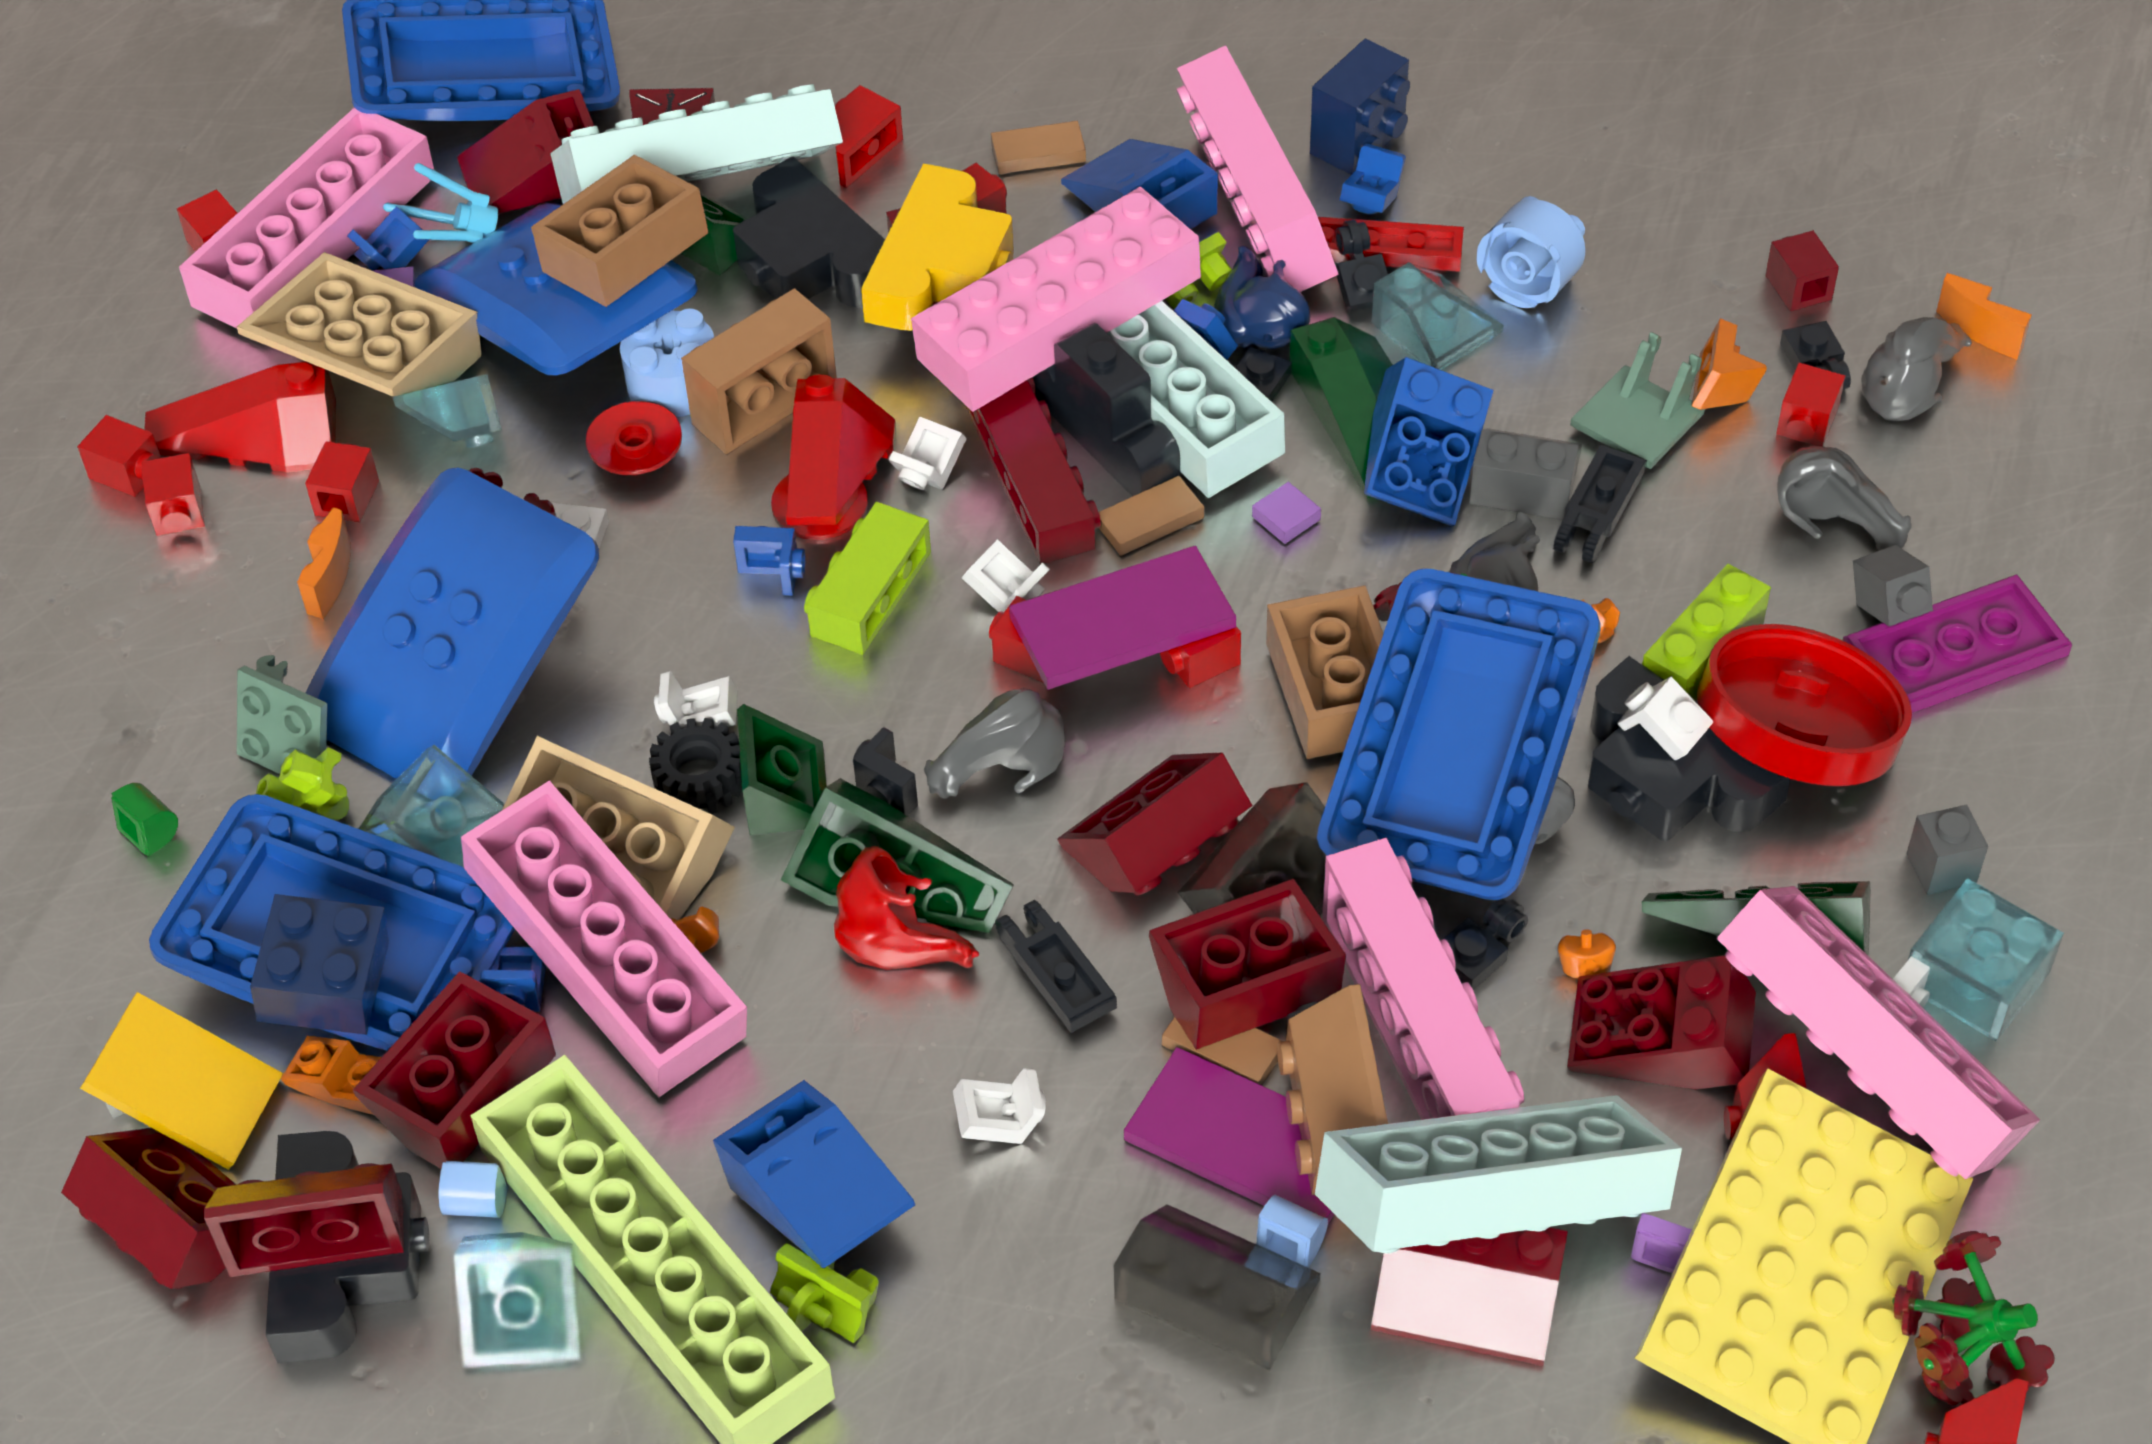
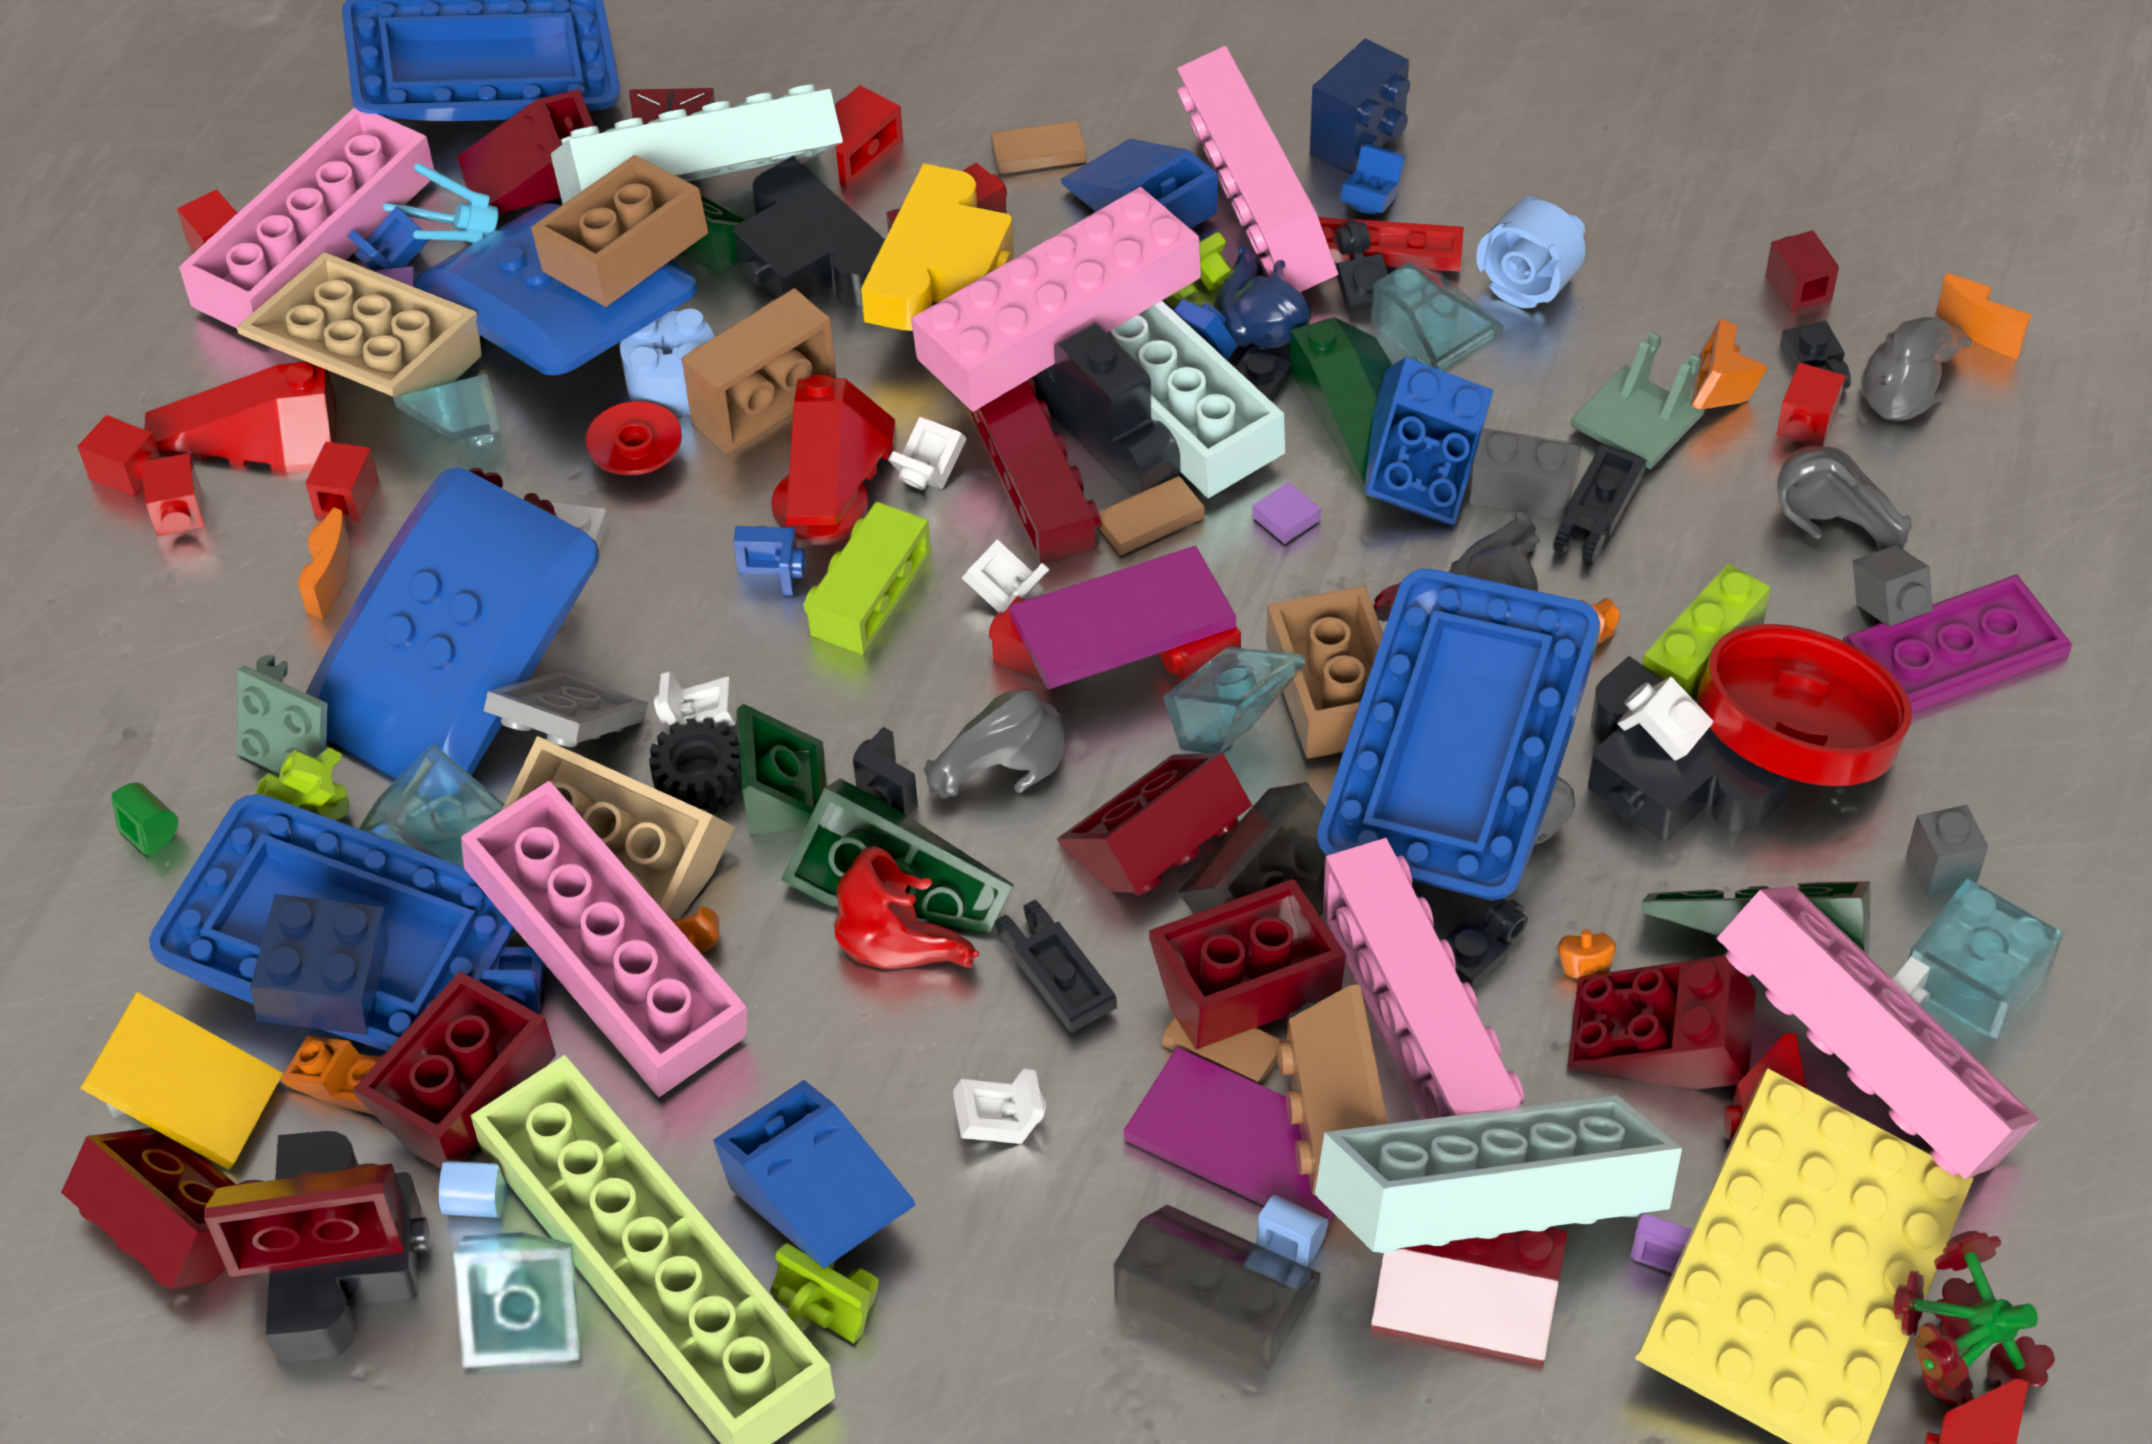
(564, 708): none -> light grey plate
(1228, 696): none -> clear light blue slope

